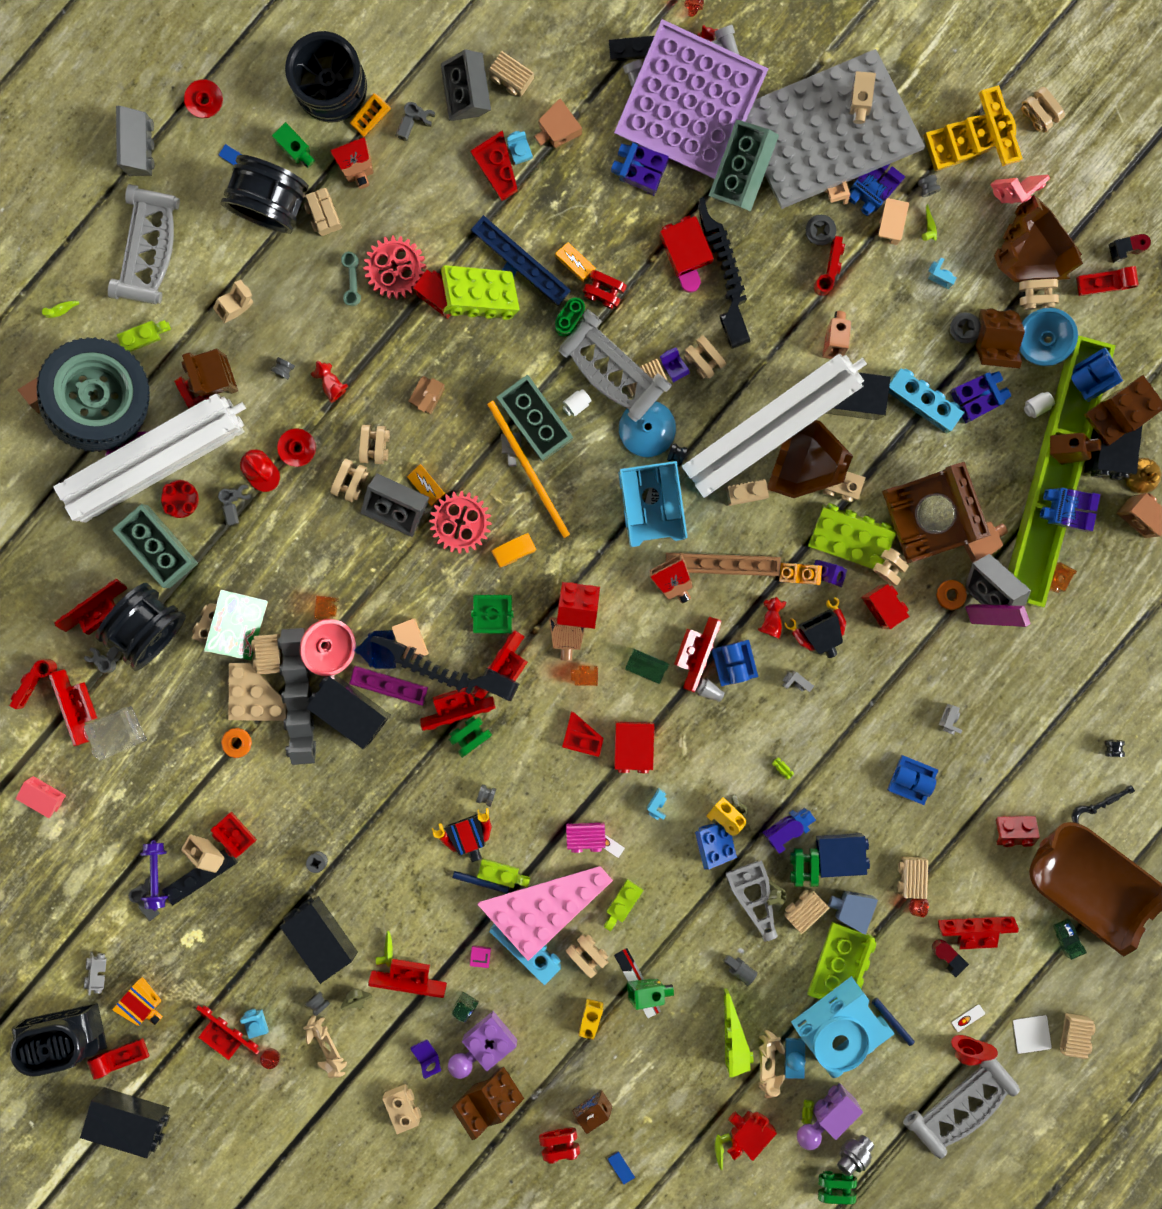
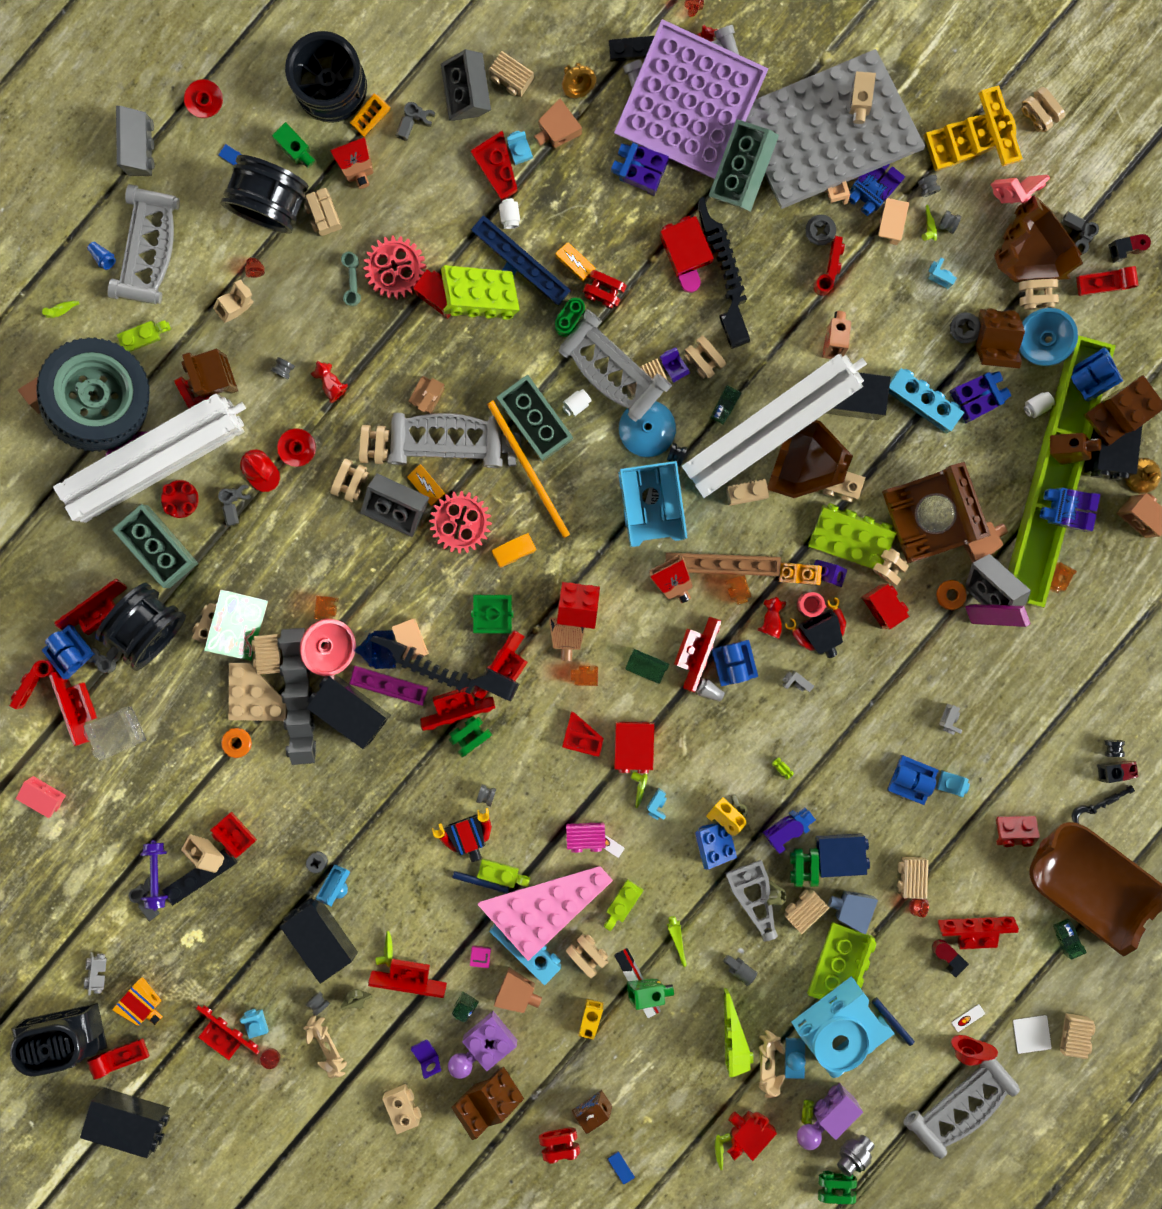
(67, 651): none -> blue plate
(102, 256): none -> blue cone
(254, 269): none -> clear red tile
(334, 886): none -> dark azure tile
(404, 445): none -> light grey piece
(509, 214): none -> white brick
(516, 993): none -> nougat torso
(578, 81): none -> pearl gold hair
(642, 779): none -> lime bar
(675, 930): none -> lime piece
(725, 404): none -> clear green leg
(738, 589): none -> clear orange brick
(811, 604): none -> coral piece
(949, 222): none -> dark grey wheel
(953, 784): none -> medium azure bracket
(1088, 230): none -> dark grey bar
(1117, 771): none -> black leg

